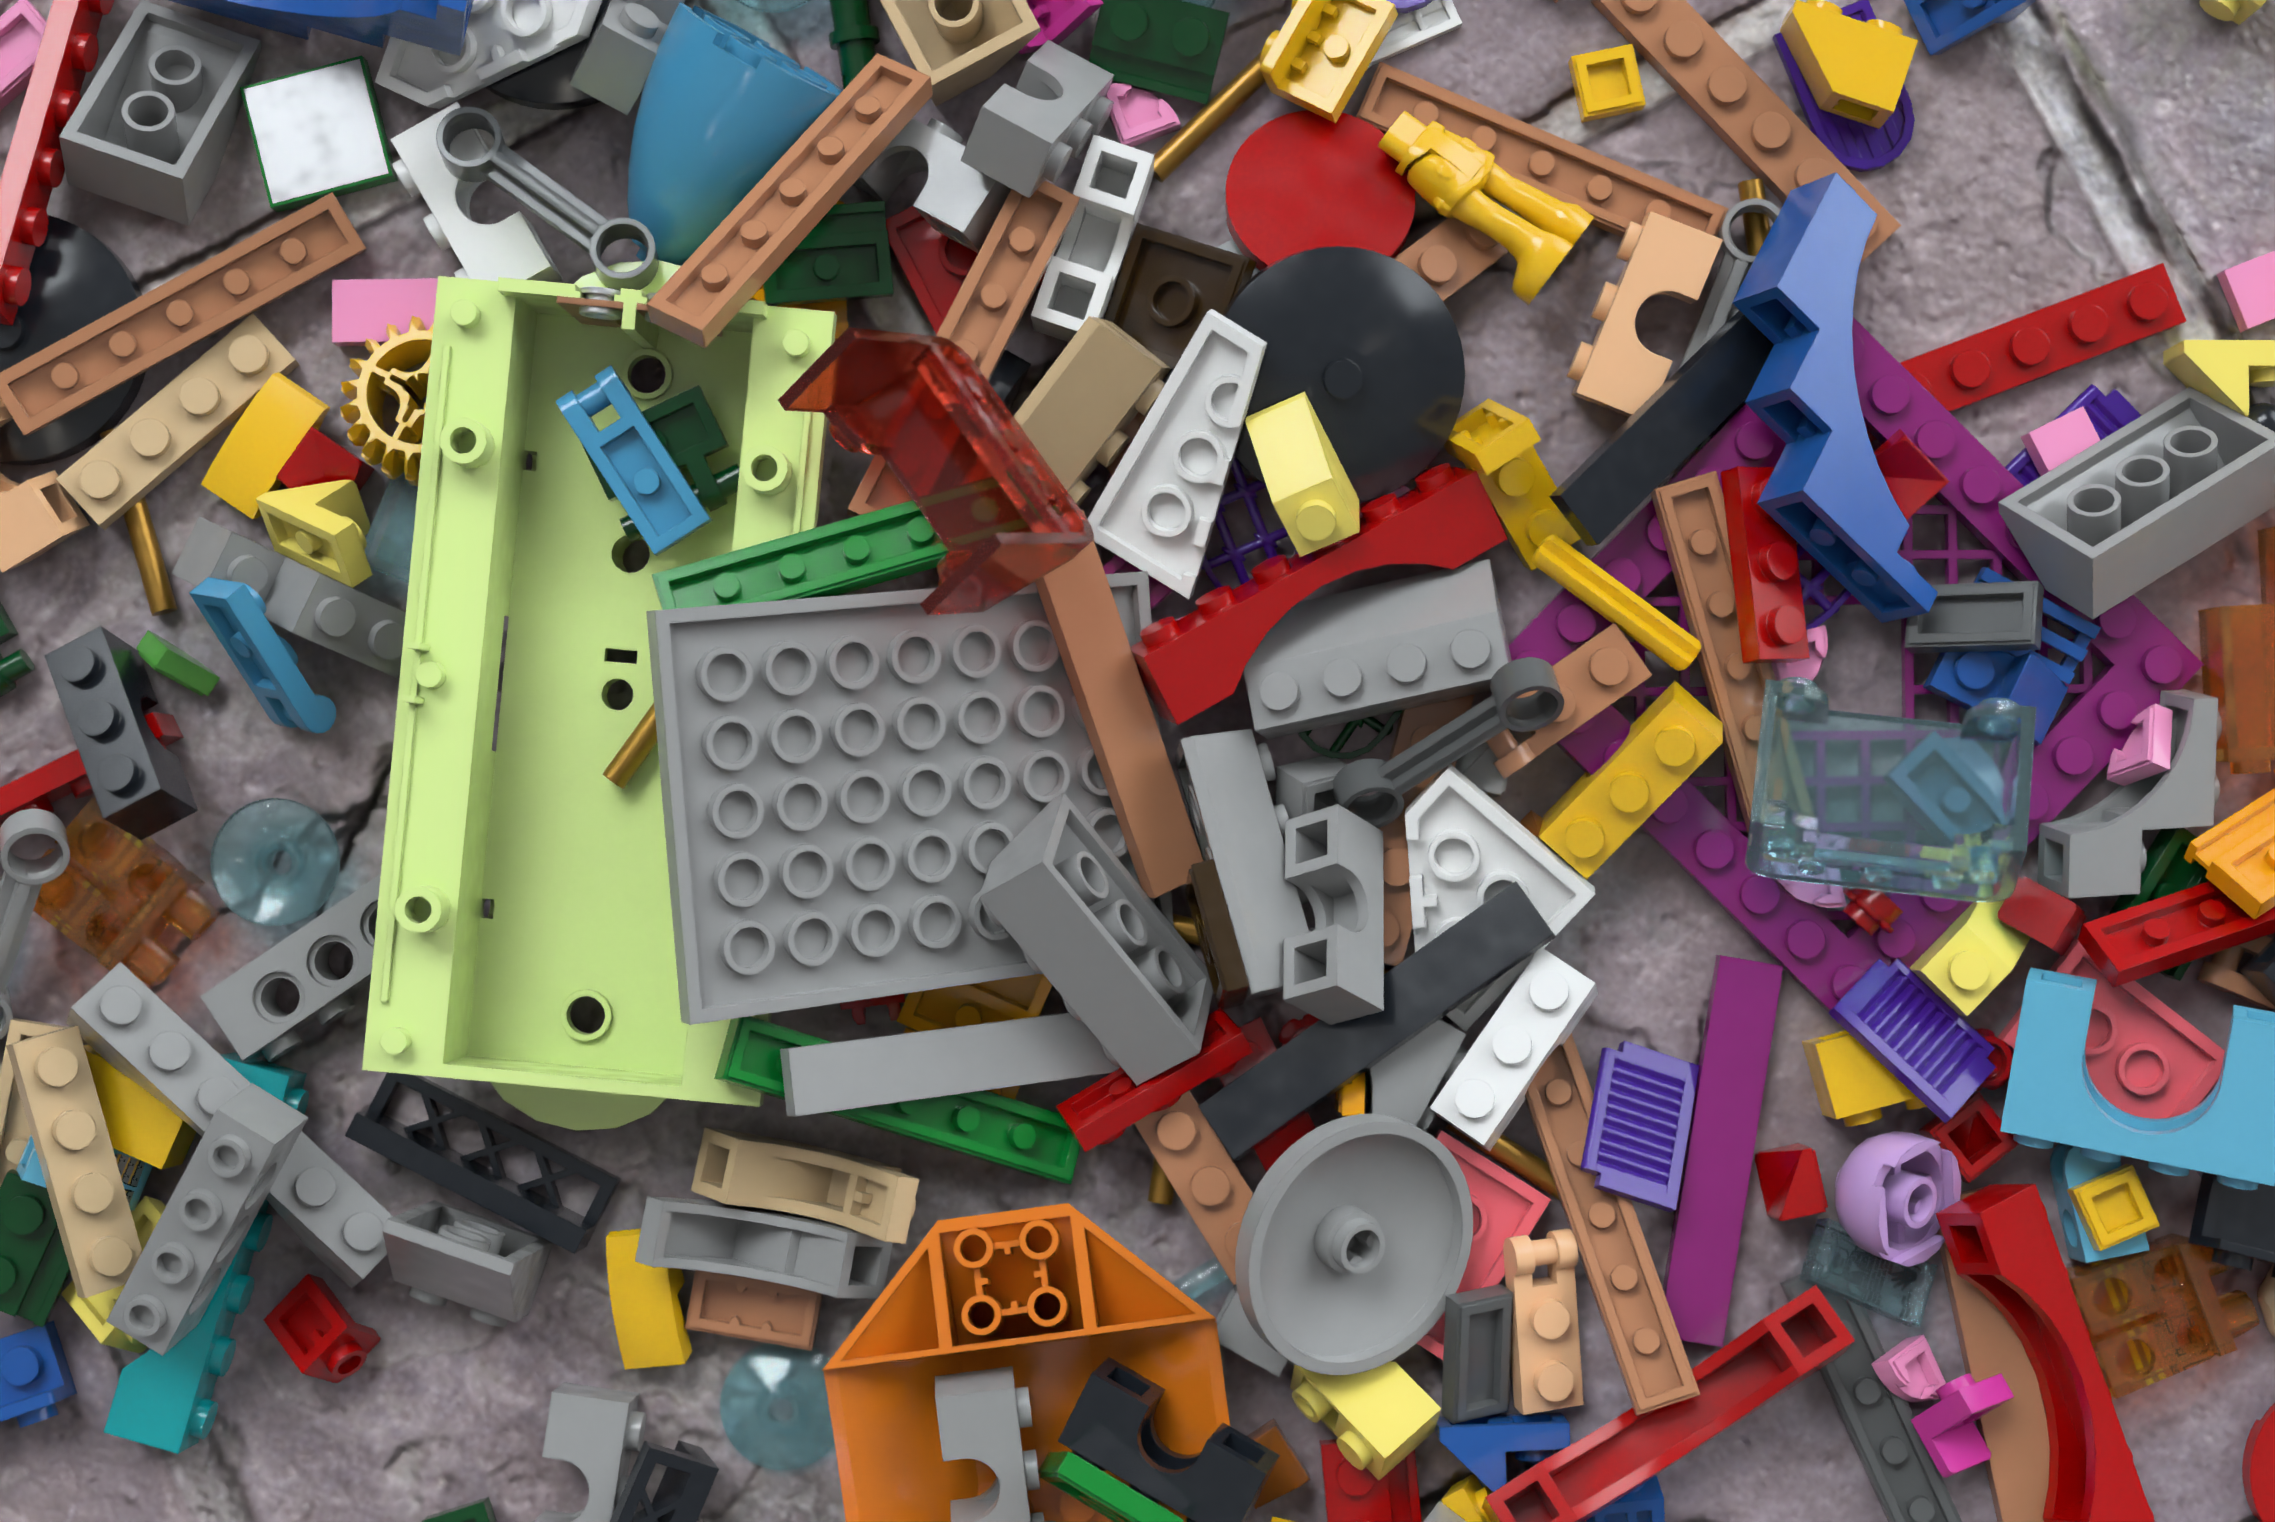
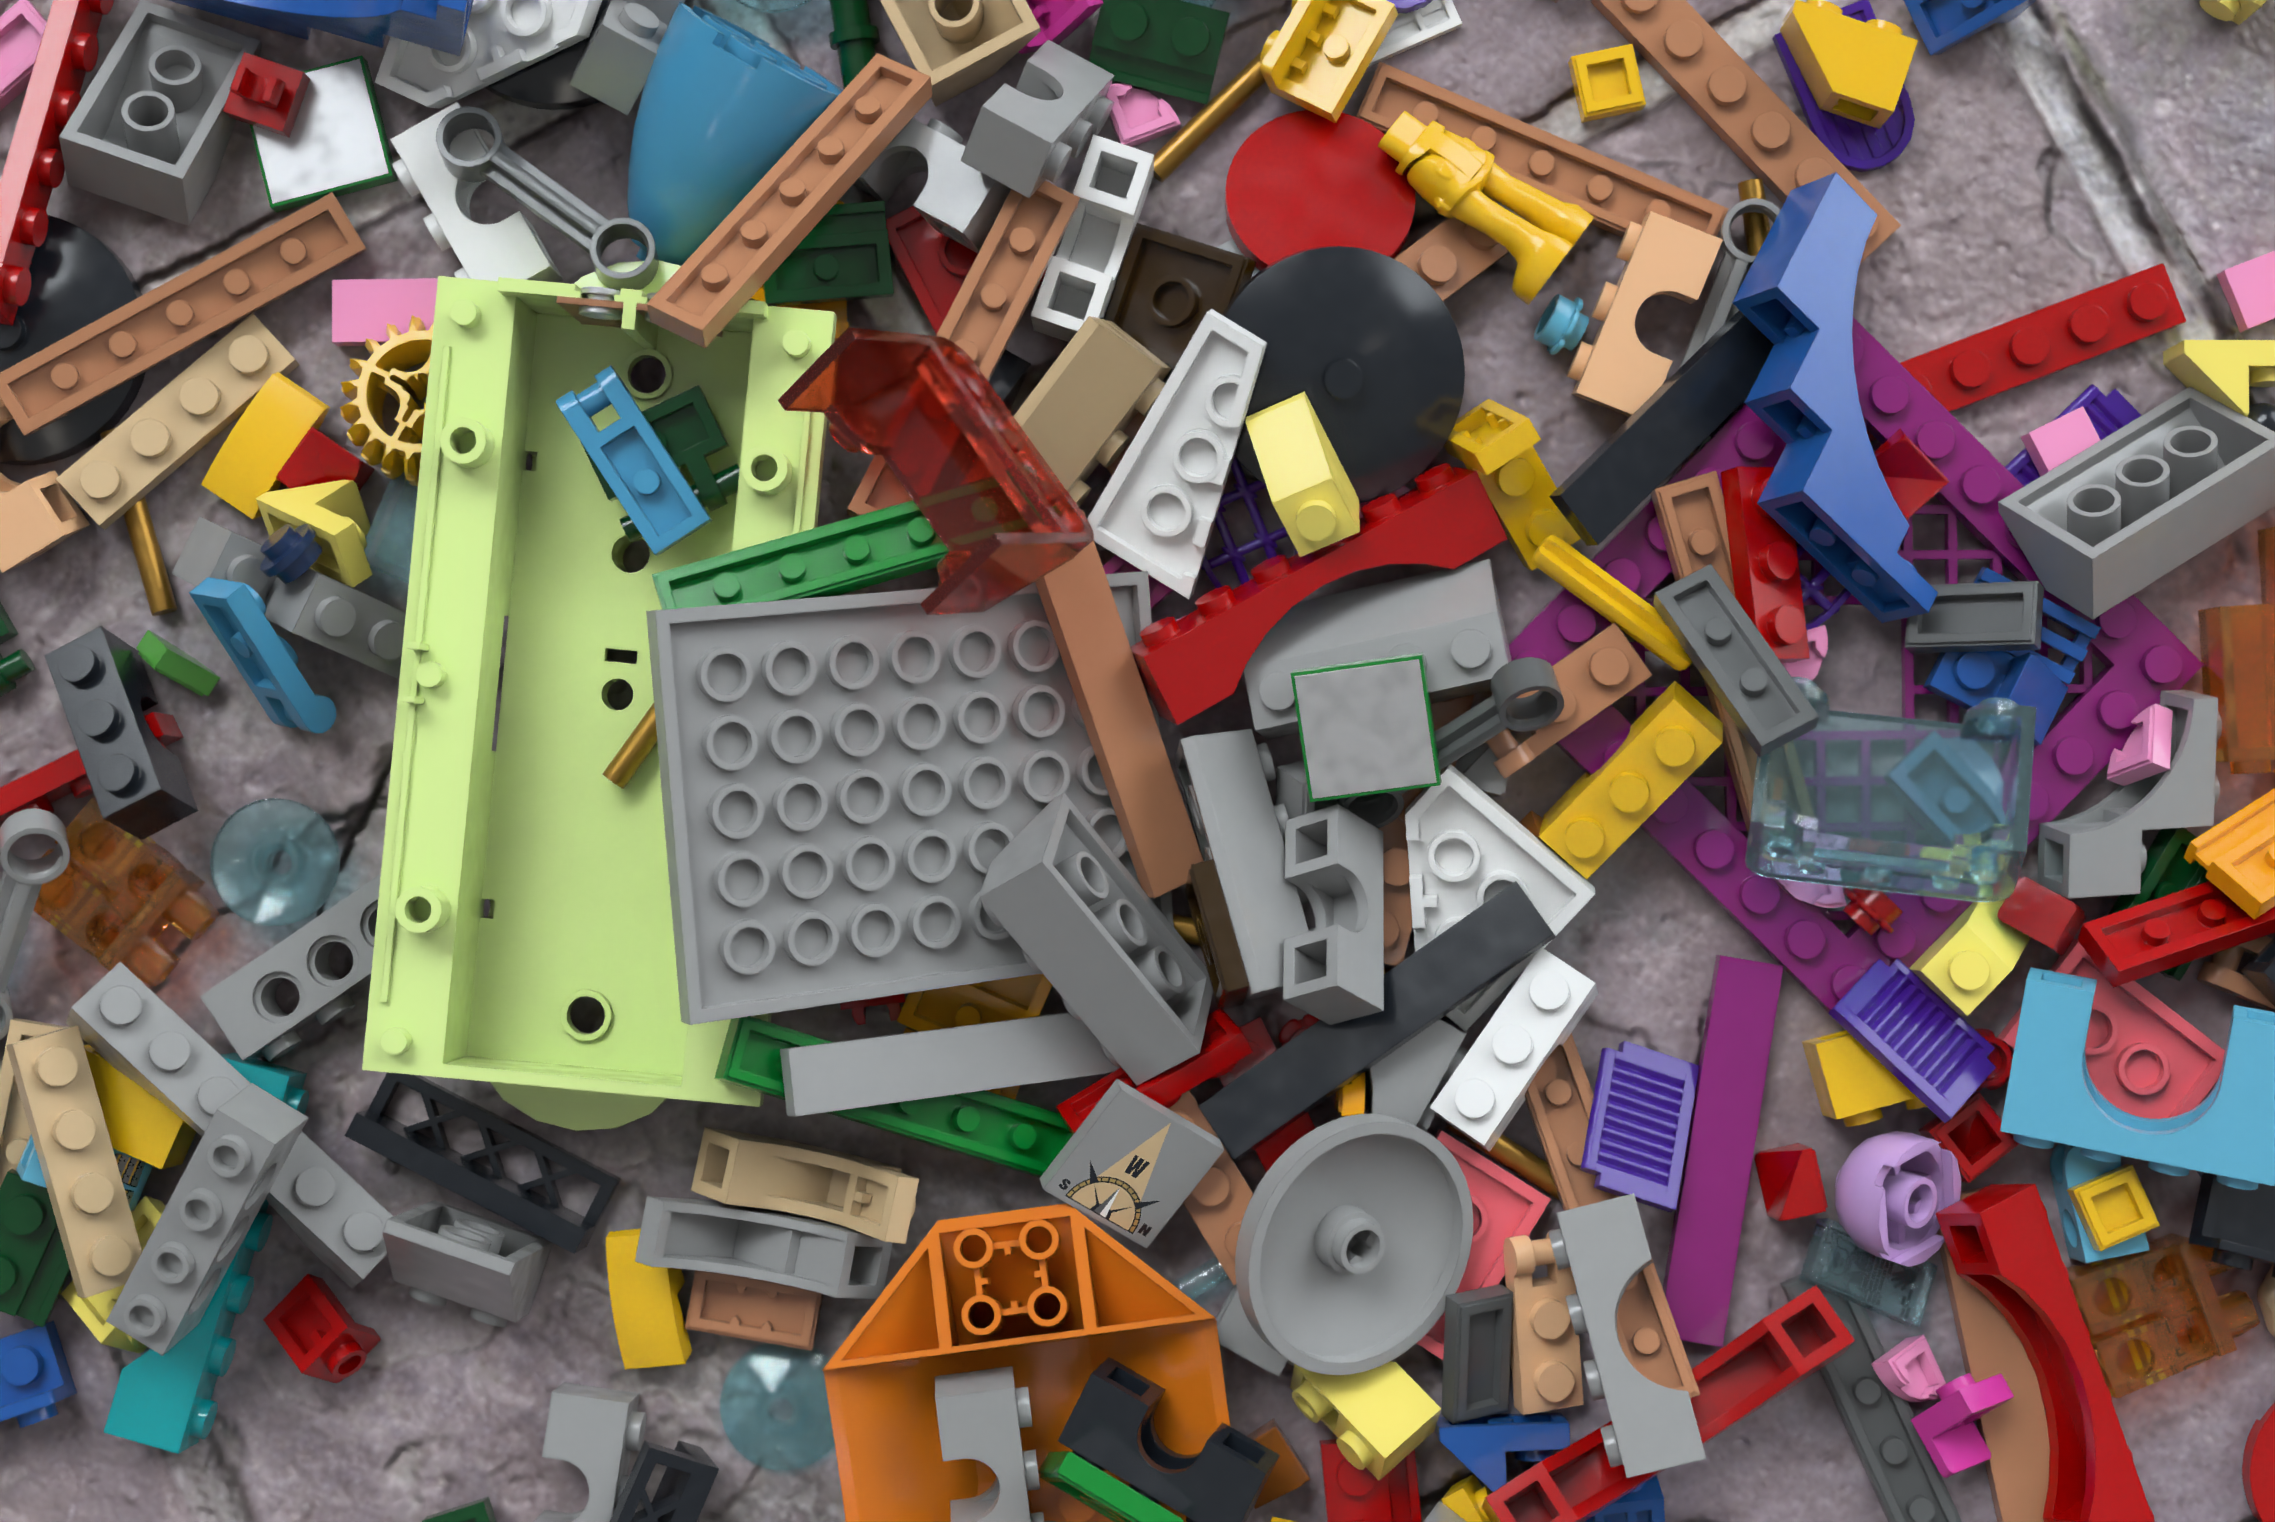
(266, 94): none -> red tile
(290, 552): none -> dark blue plate
(1131, 1164): none -> light grey tile
(1366, 727): none -> flat silver tile
(1561, 324): none -> medium azure plate
(1606, 1251): none -> light grey arch
(1735, 660): none -> dark grey plate

